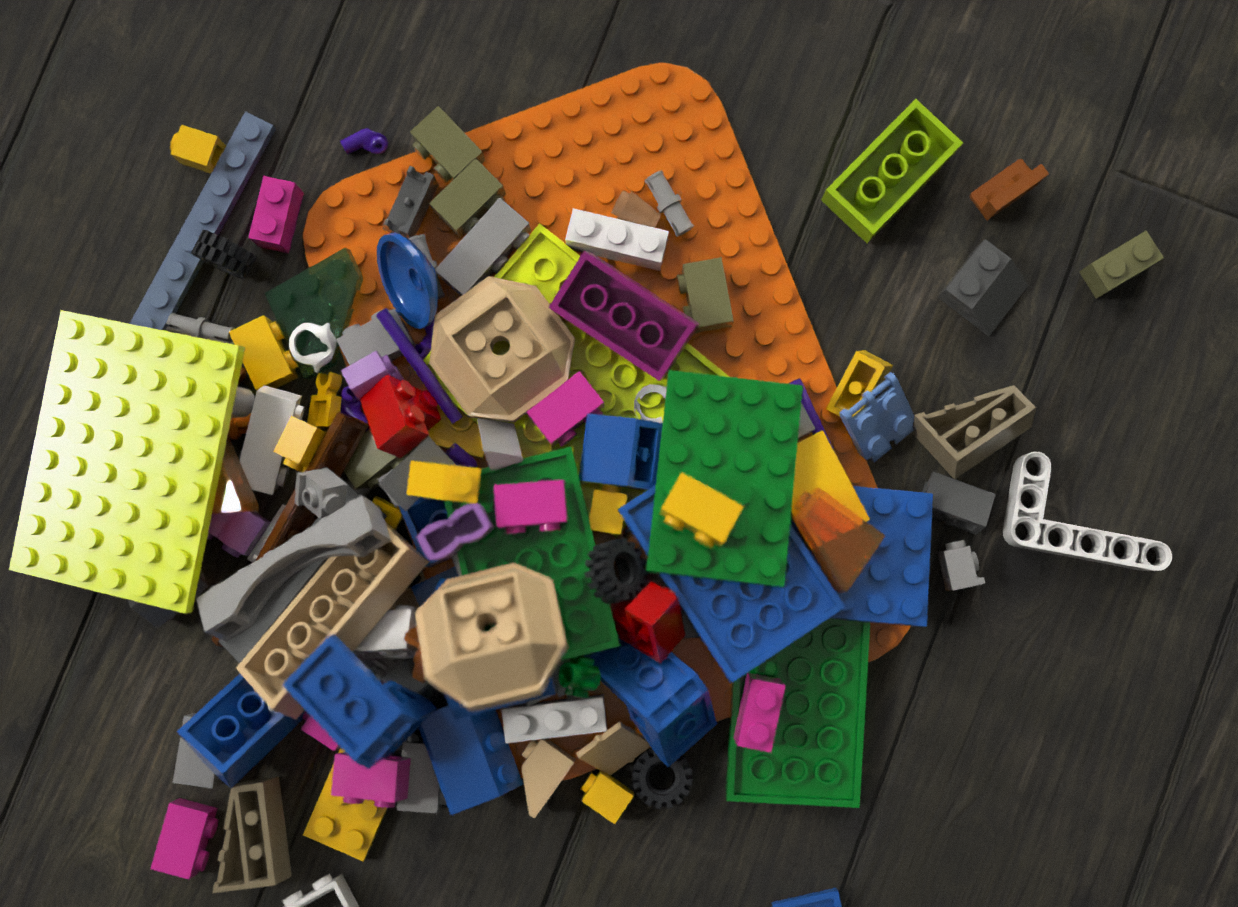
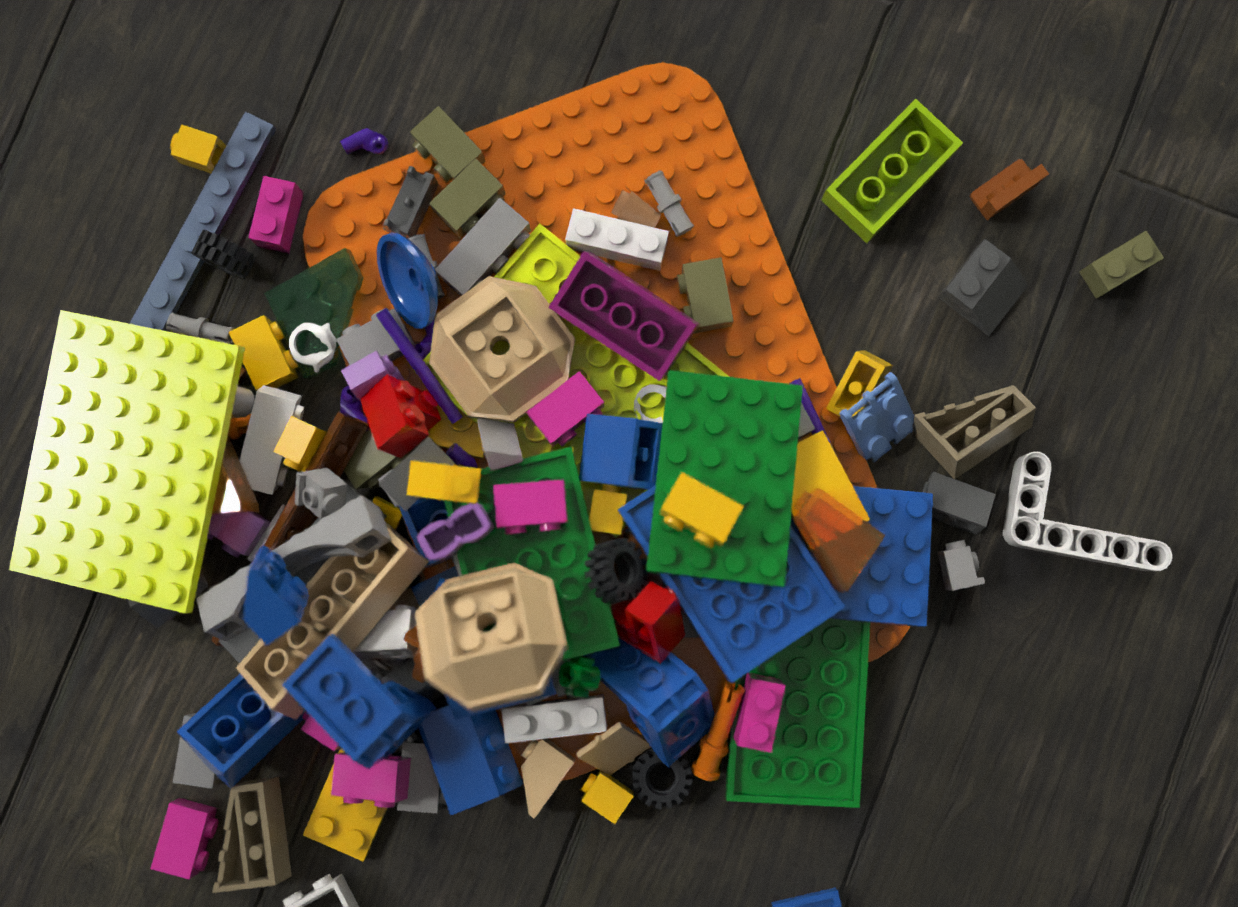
(273, 597): none -> blue slope
(325, 404): yellow plate -> none
(715, 744): none -> orange pin

